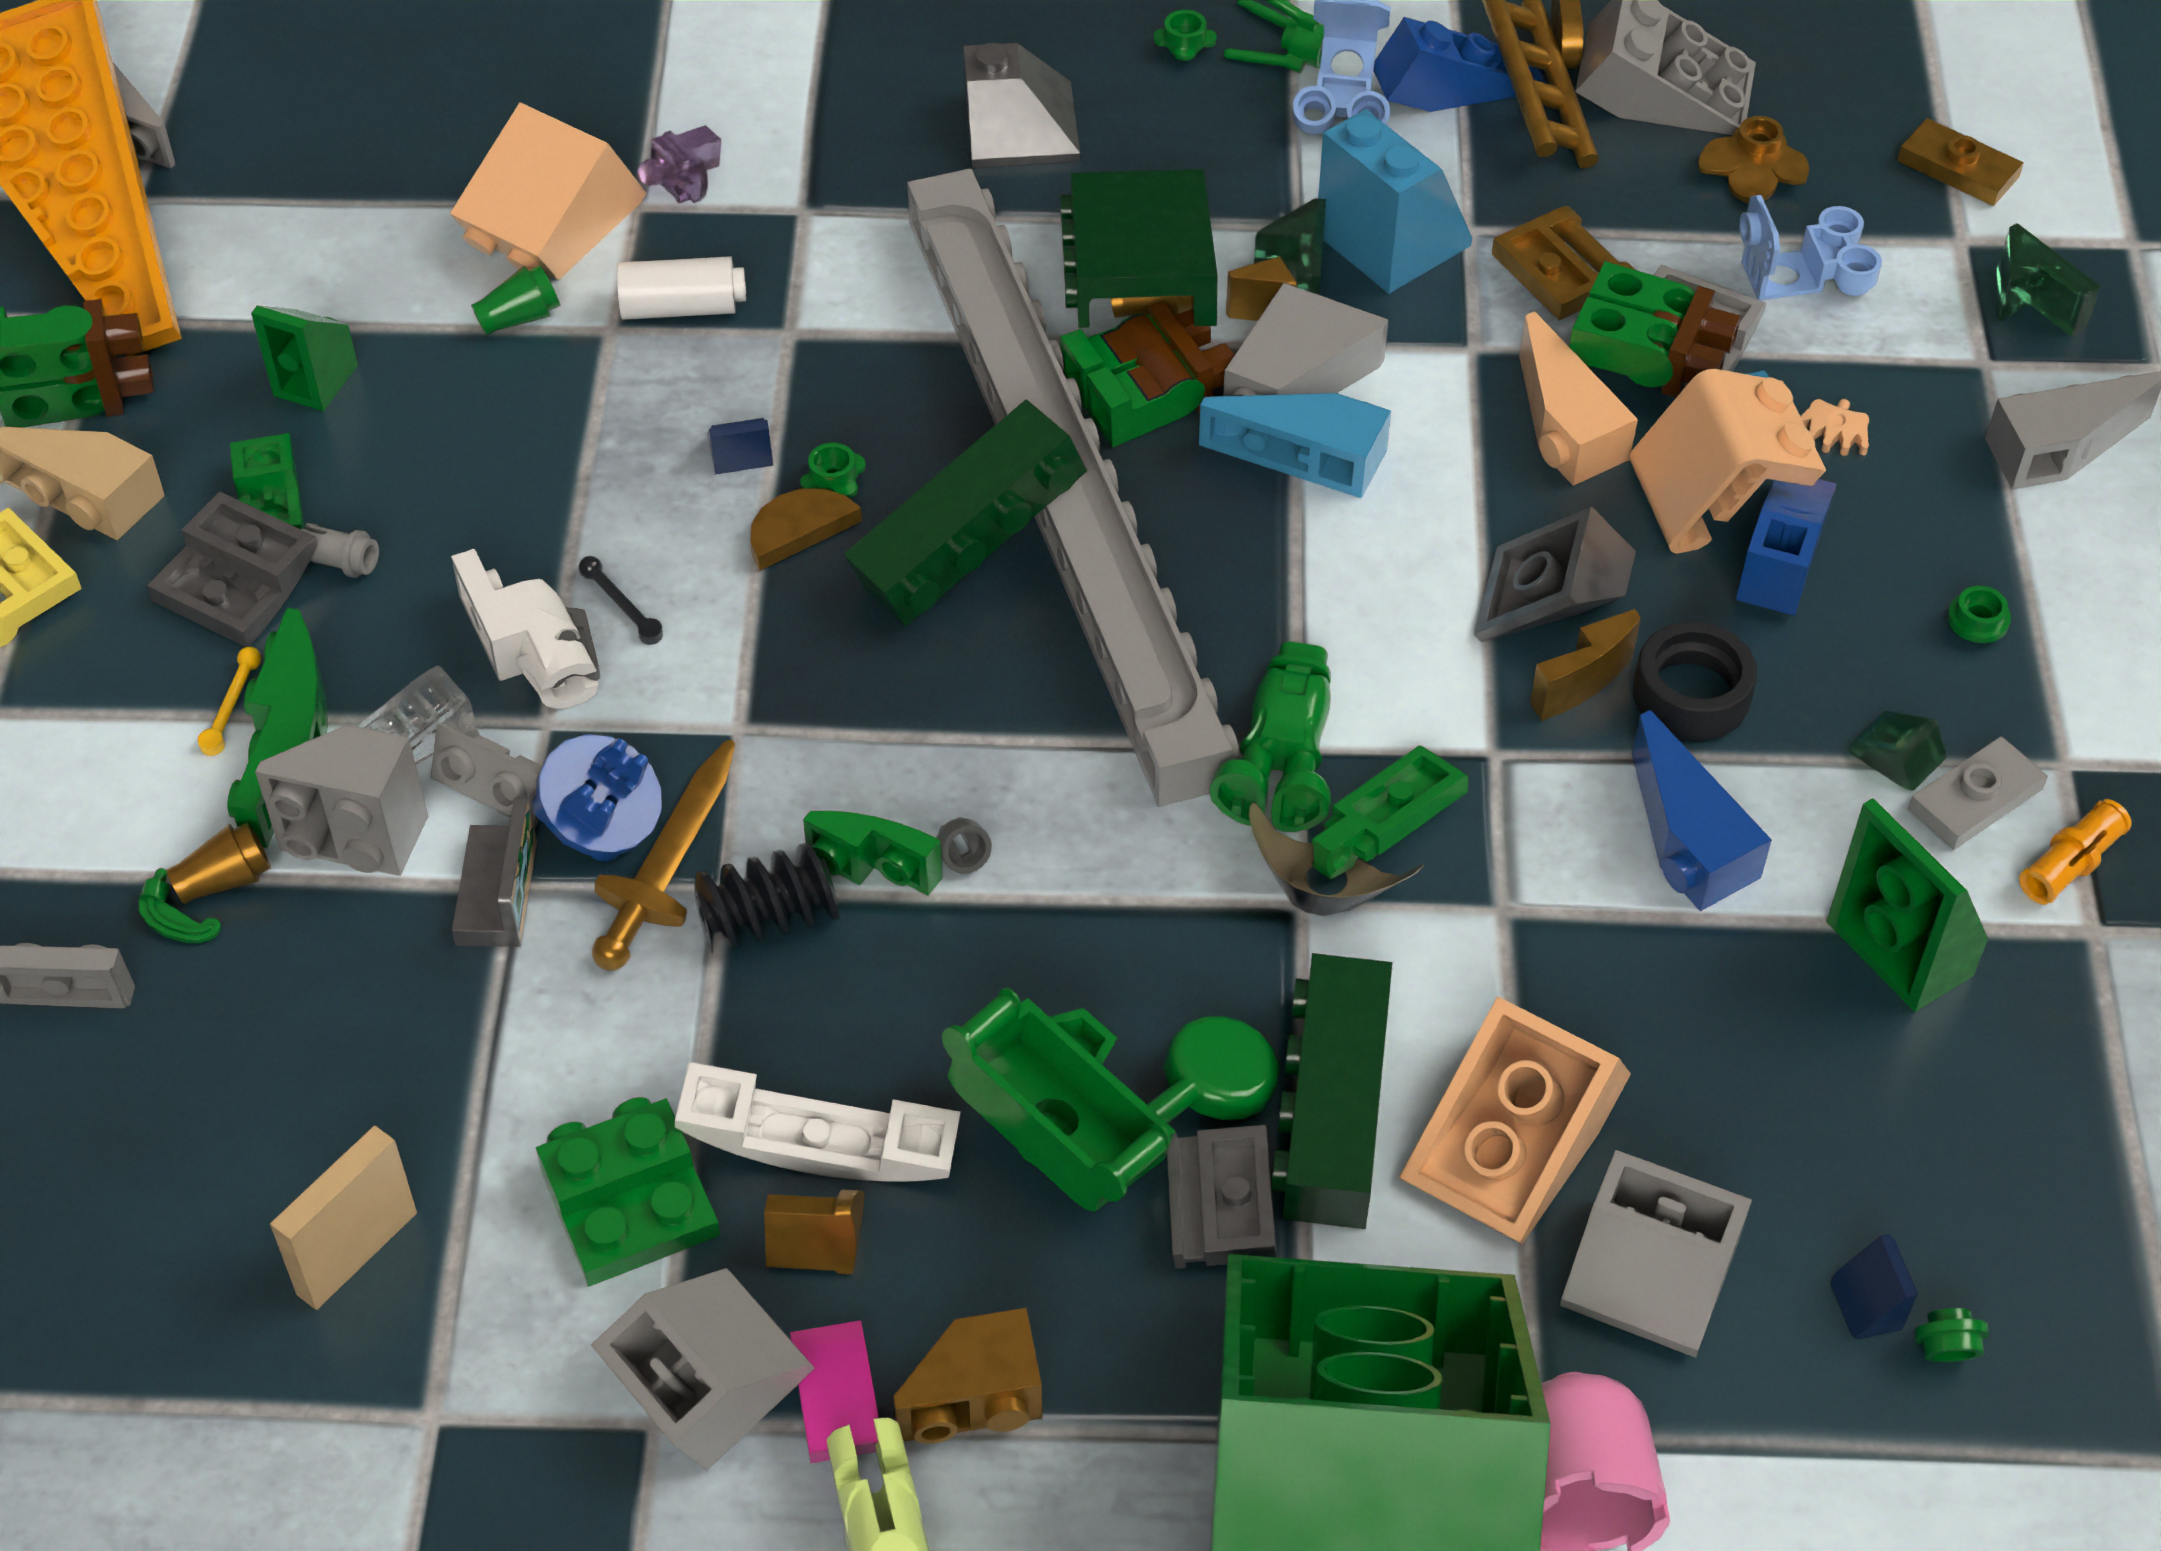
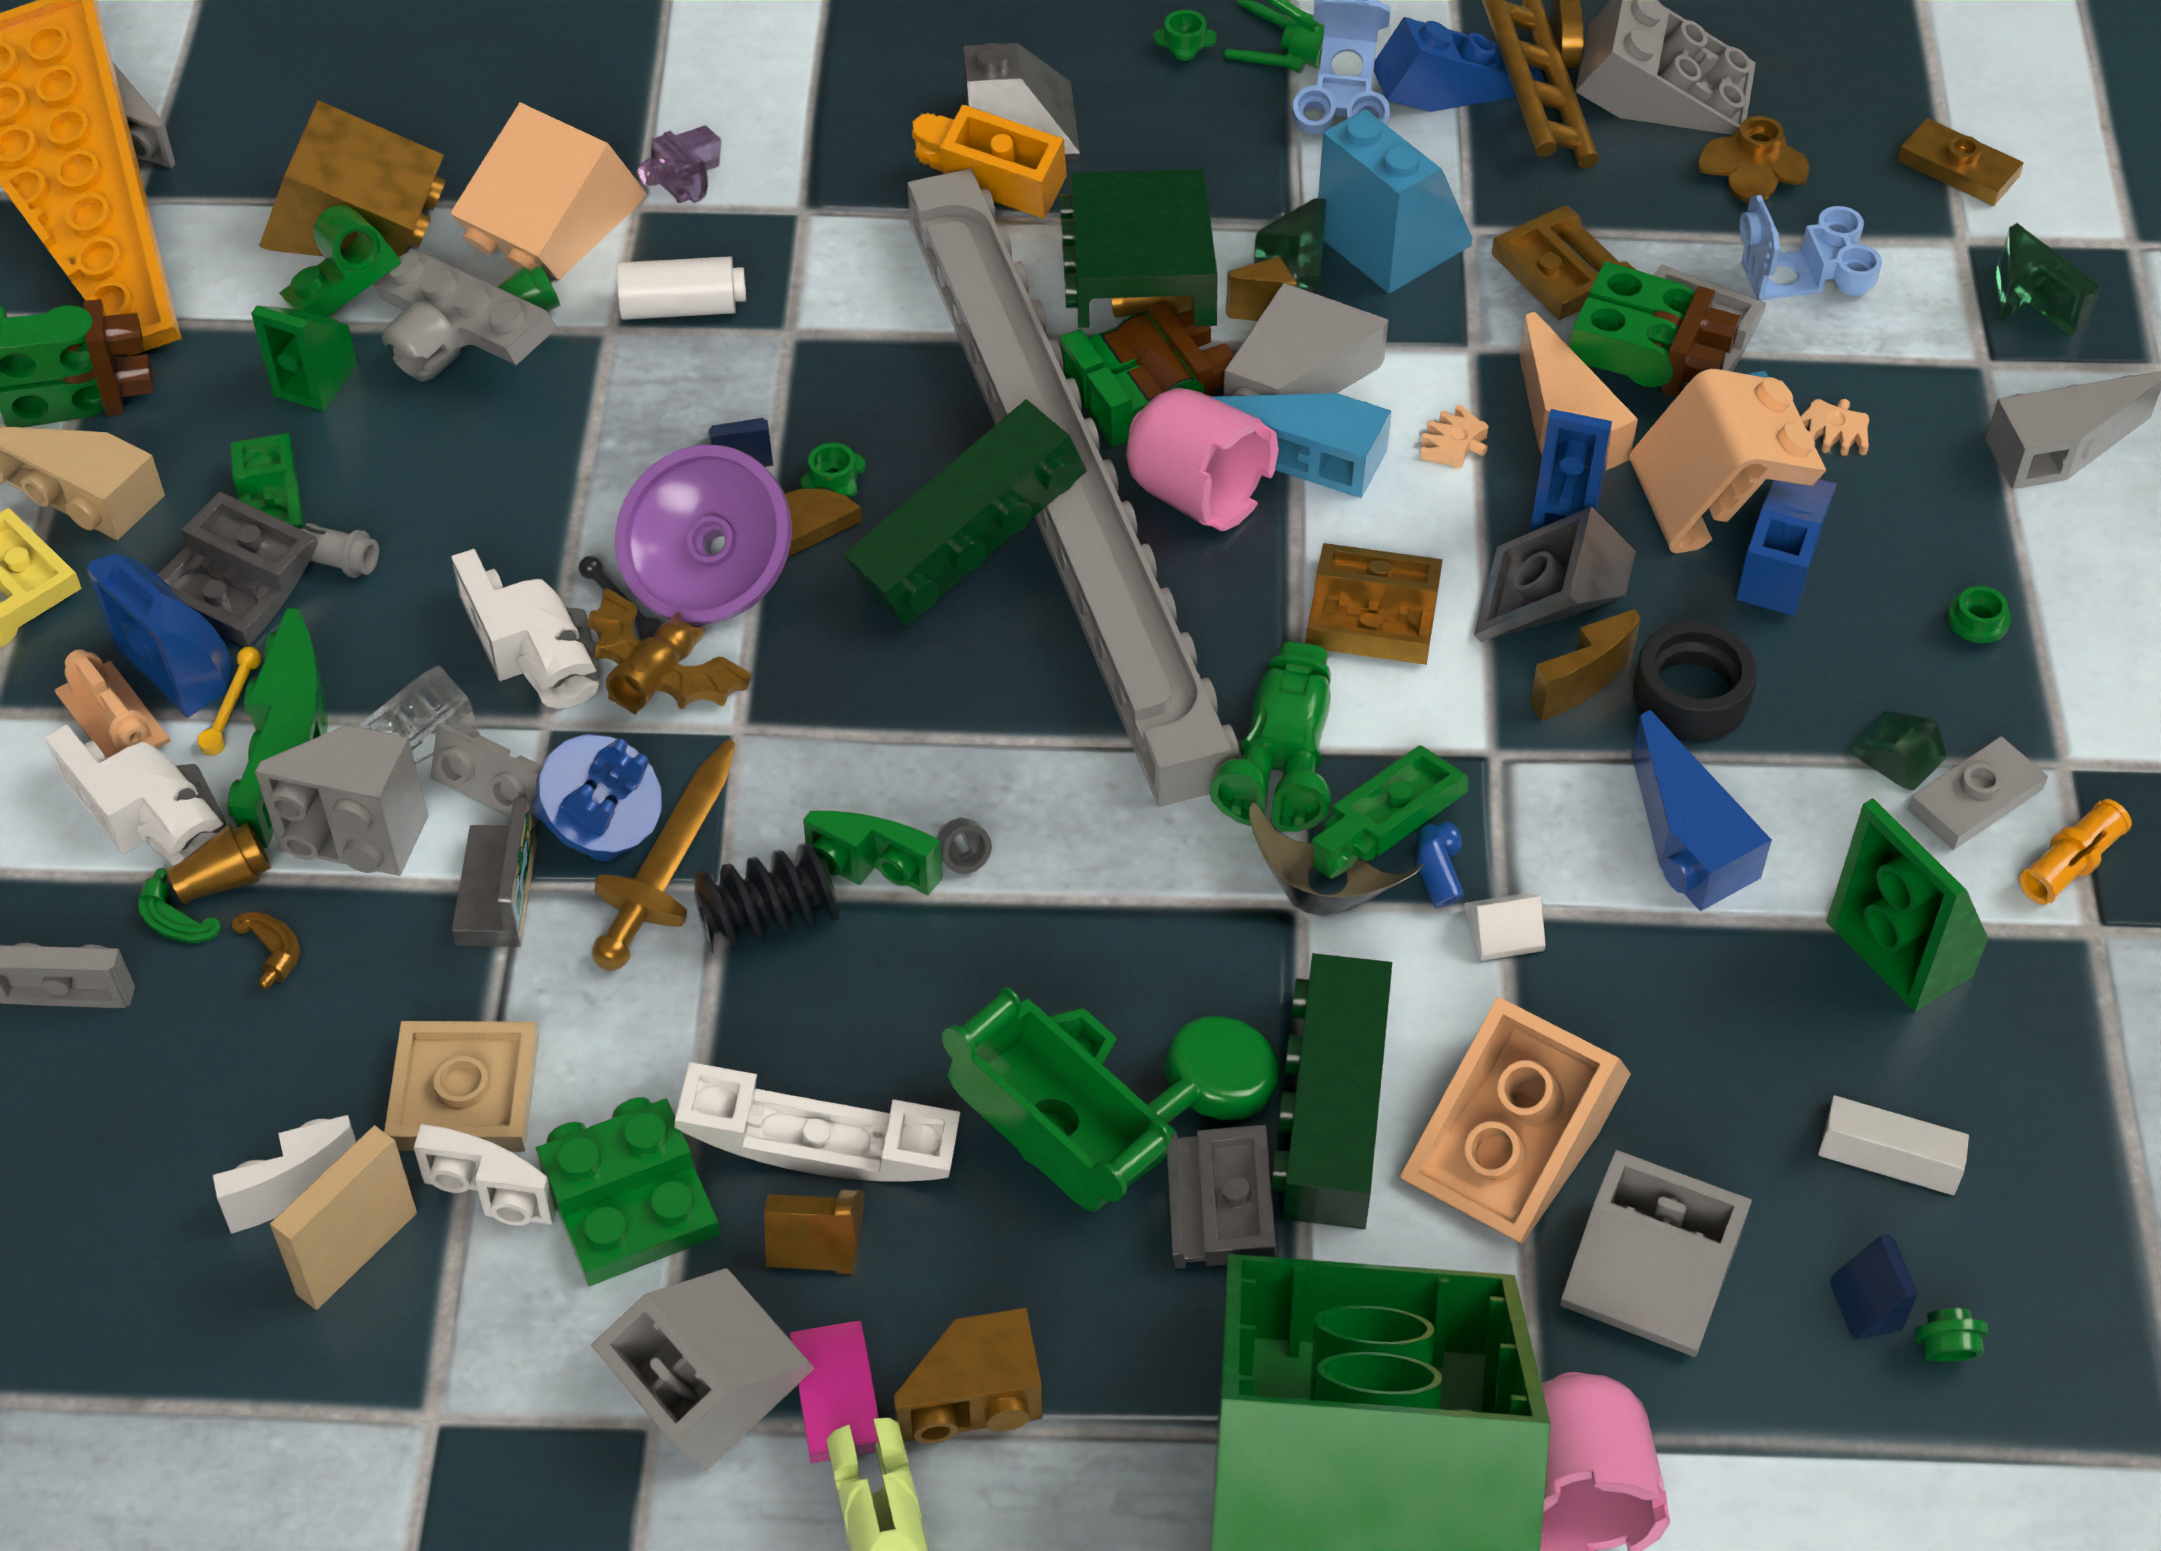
(106, 705): none -> light nougat hinge
(139, 795): none -> white plate
(161, 633): none -> blue slope
(264, 1189): none -> white slope
(277, 939): none -> pearl gold piece
(345, 270): none -> green plate
(358, 167): none -> pearl gold slope
(451, 311): none -> light grey plate
(464, 1080): none -> tan tile
(505, 1182): none -> white slope
(653, 662): none -> pearl gold animal
(676, 516): none -> medium lavender dish
(1010, 159): none -> light orange hinge
(1201, 456): none -> bright pink cylinder
(1374, 603): none -> pearl gold slope
(1434, 850): none -> blue arm
(1453, 438): none -> light nougat piece
(1507, 925): none -> white slope
(1571, 466): none -> blue slope
(1894, 1145): none -> white slope

